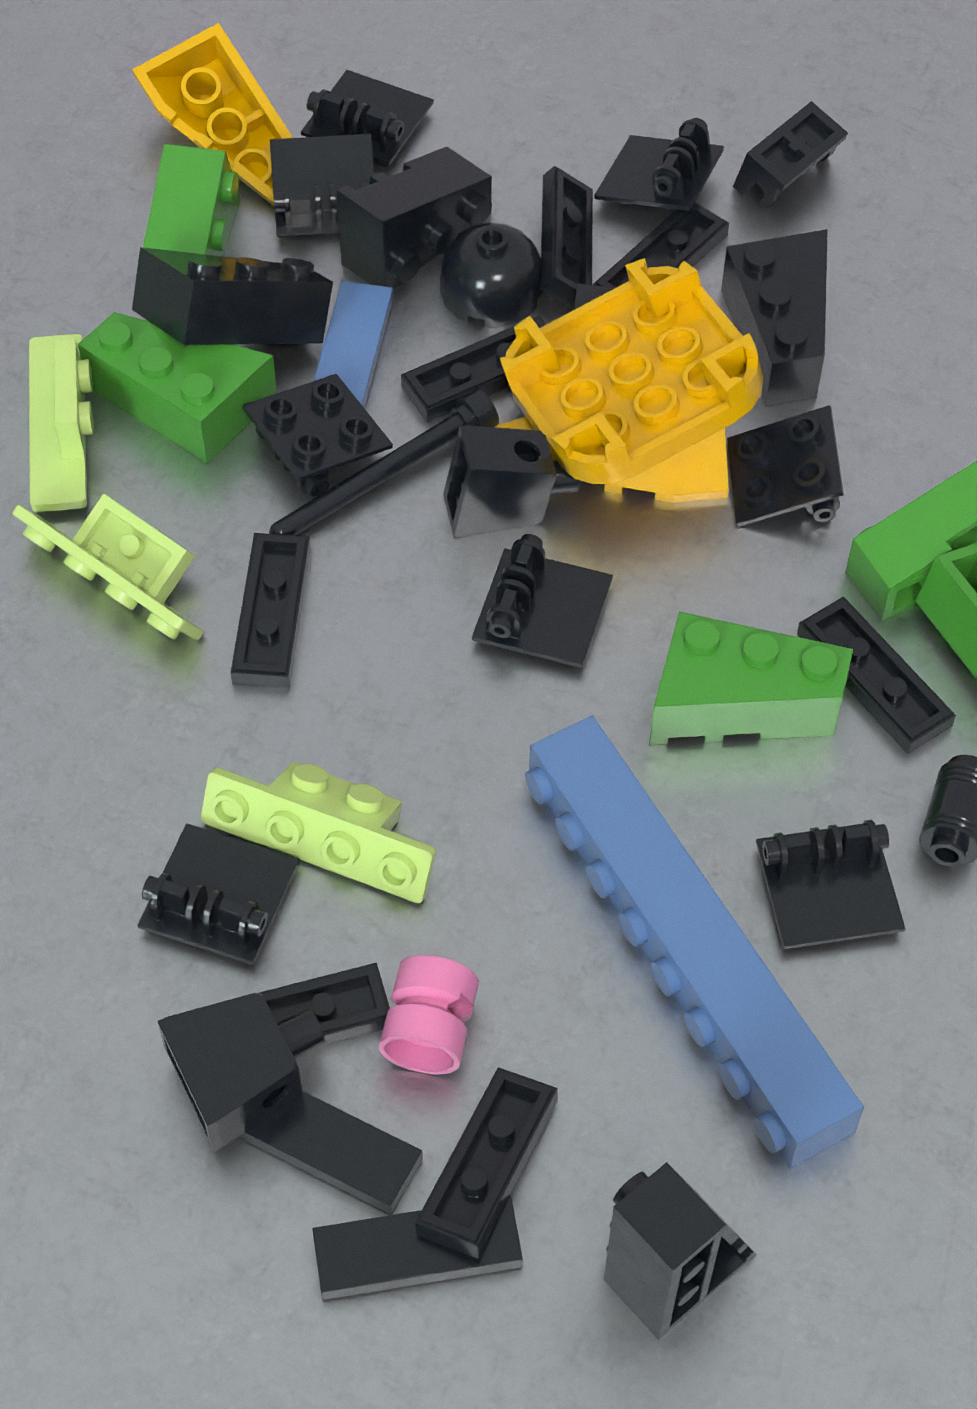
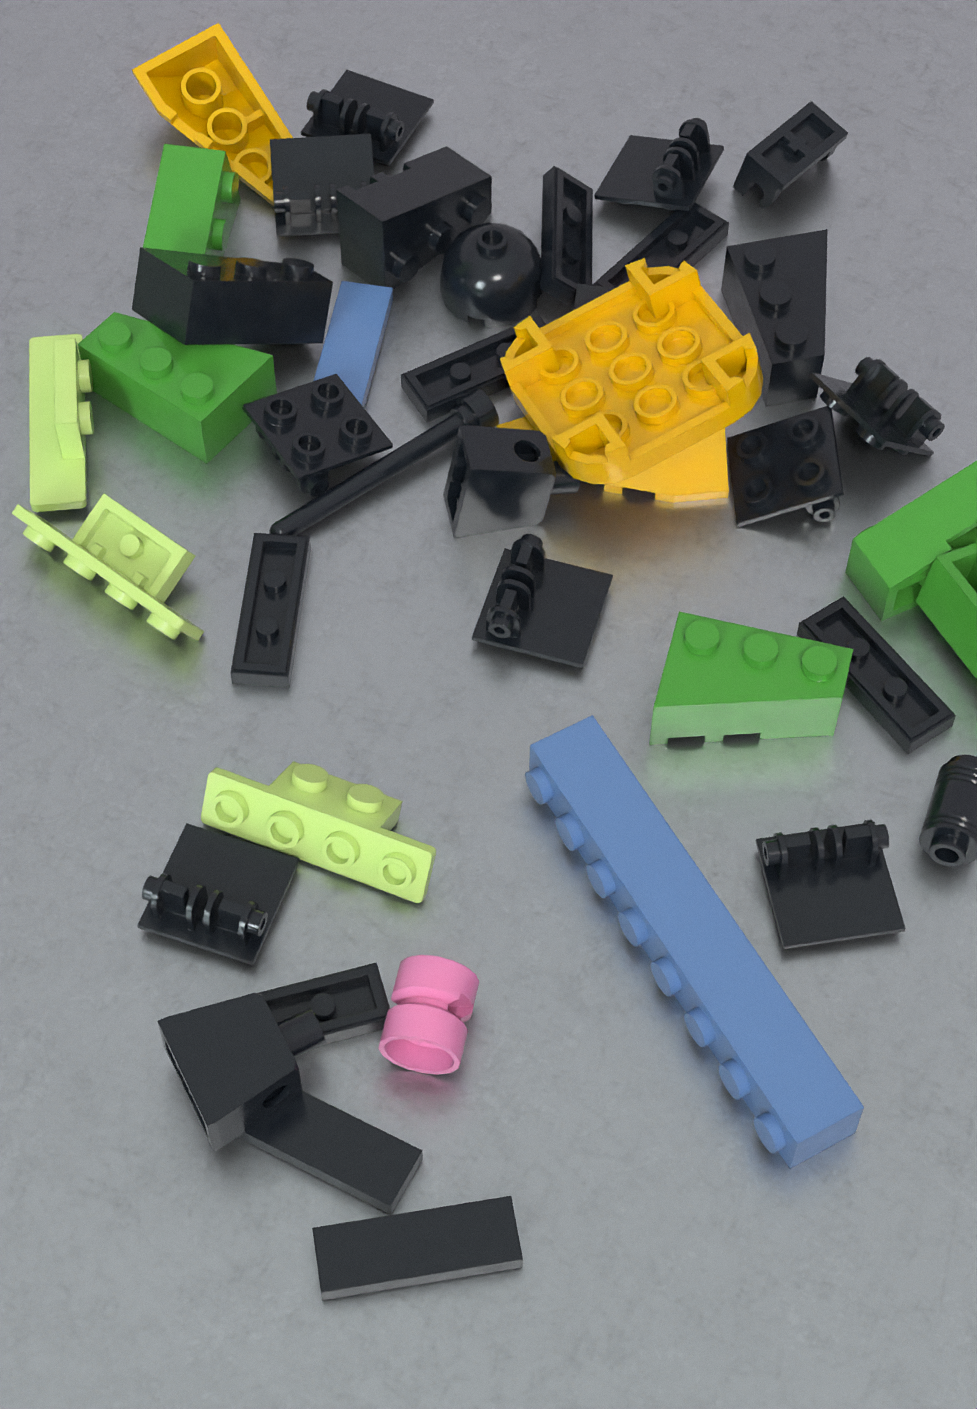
(486, 1162): black tile -> none
(668, 1249): black wedge -> none
(883, 408): none -> black hinge

